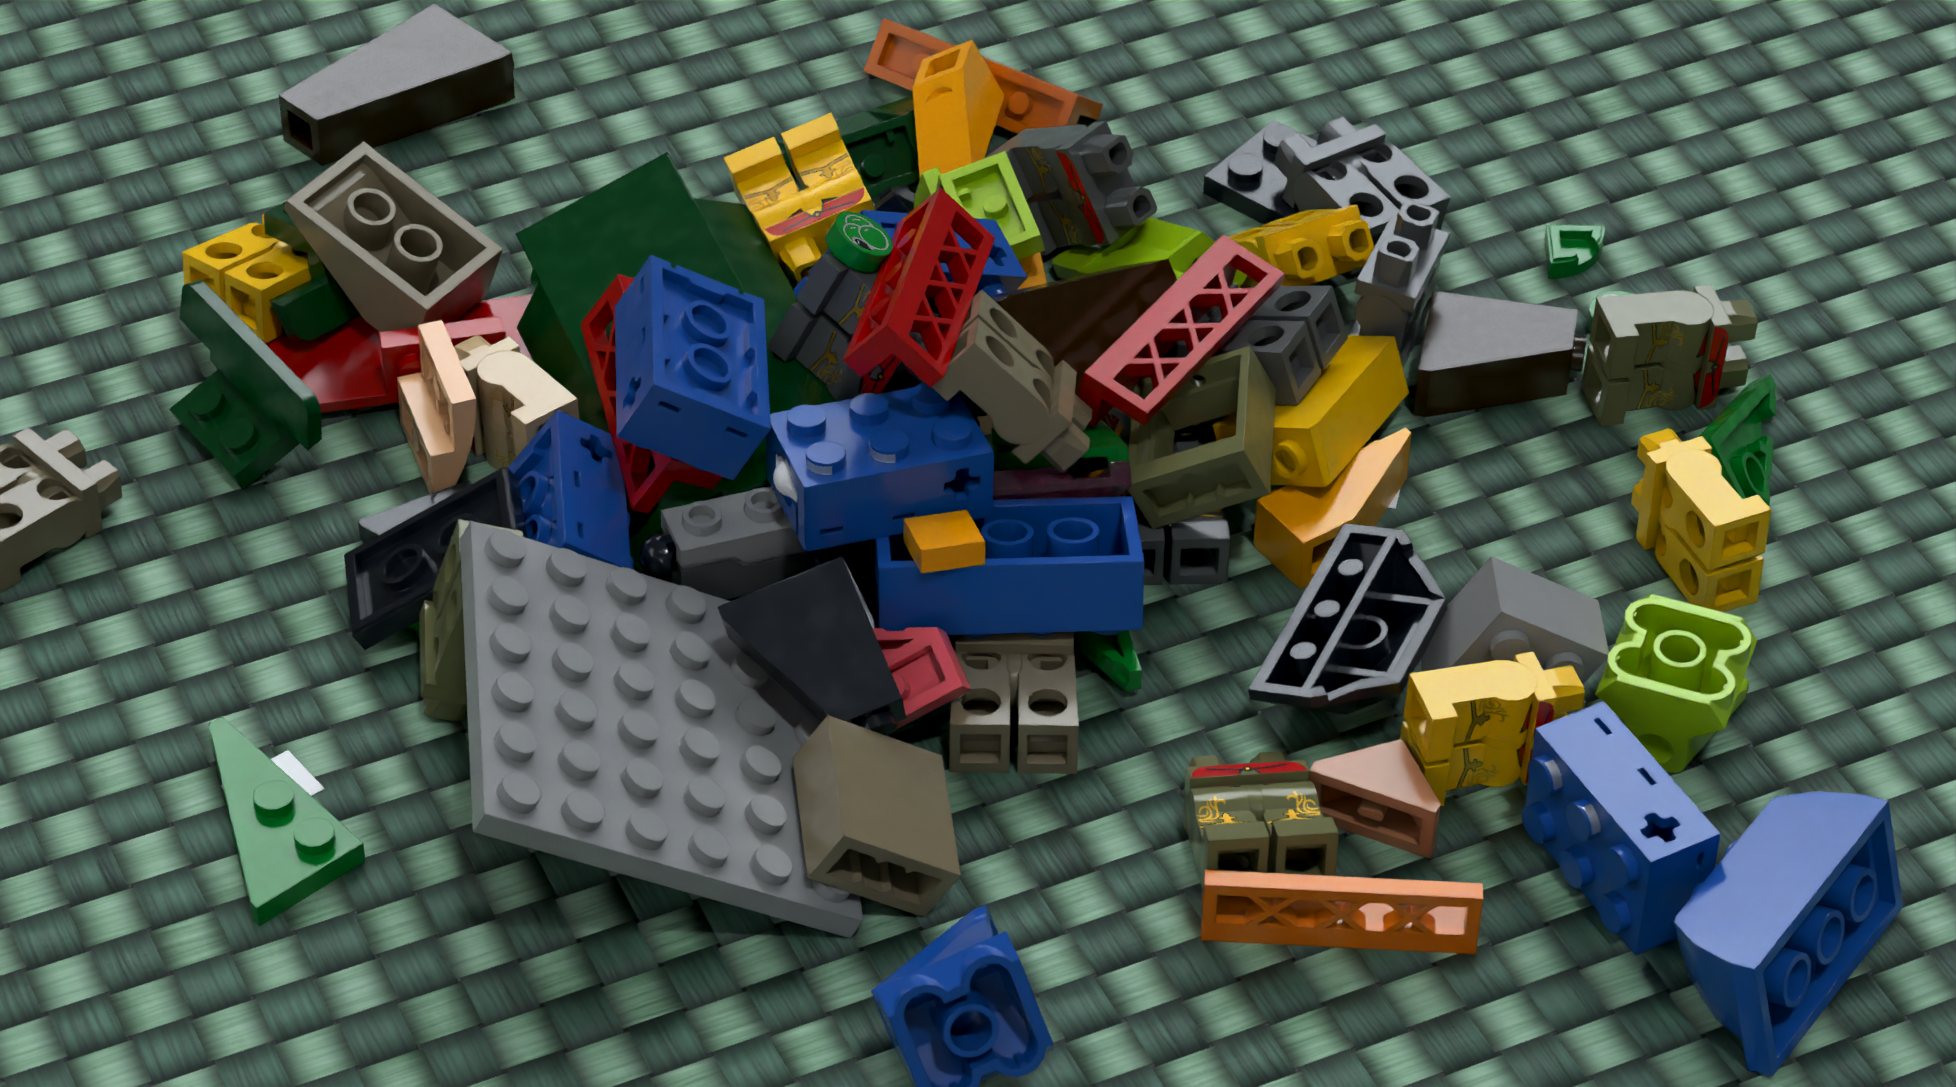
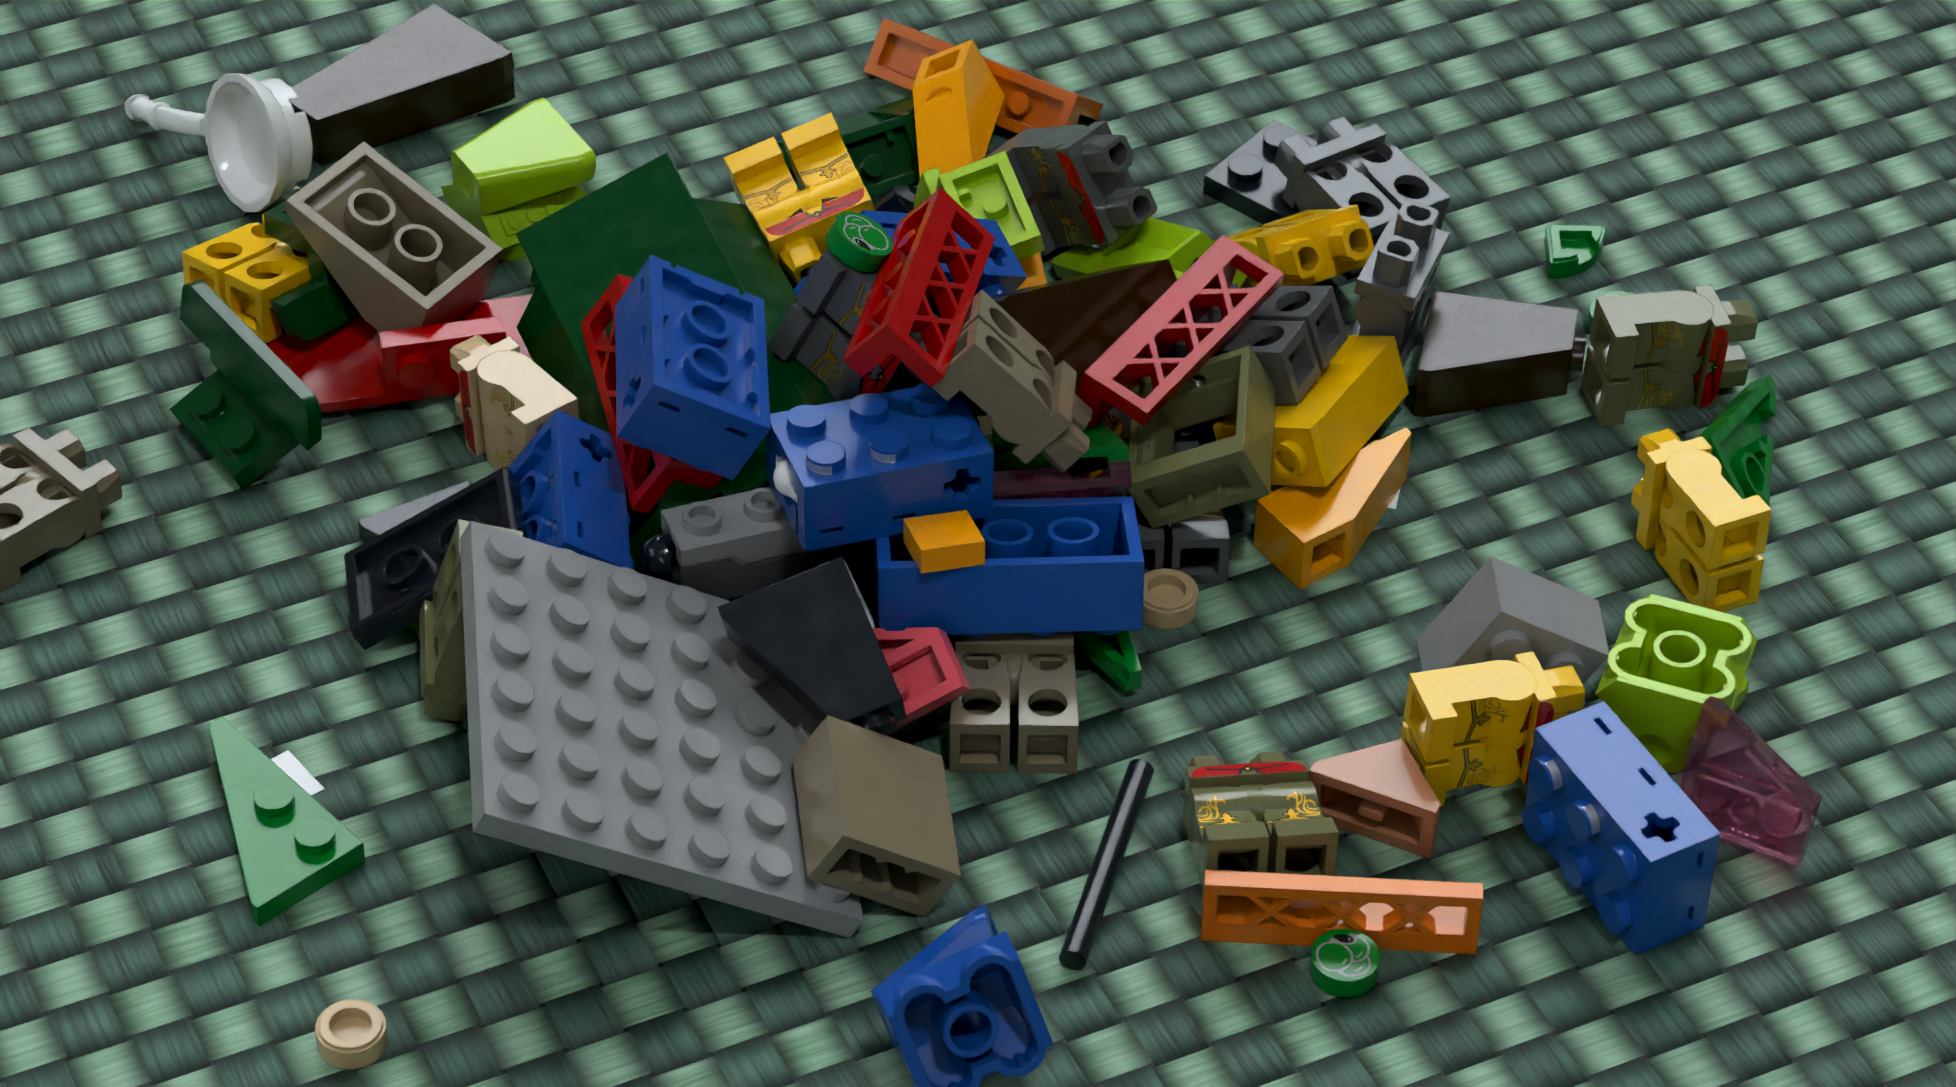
(250, 136): none -> white piece
(351, 1034): none -> tan tile
(438, 409): light nougat slope -> none
(519, 174): none -> lime piece
(1106, 865): none -> black bar
(1169, 598): none -> tan tile
(1344, 963): none -> green tile
(1354, 626): black wedge -> none
(1748, 786): none -> clear pink wing
(1790, 917): blue windscreen -> none

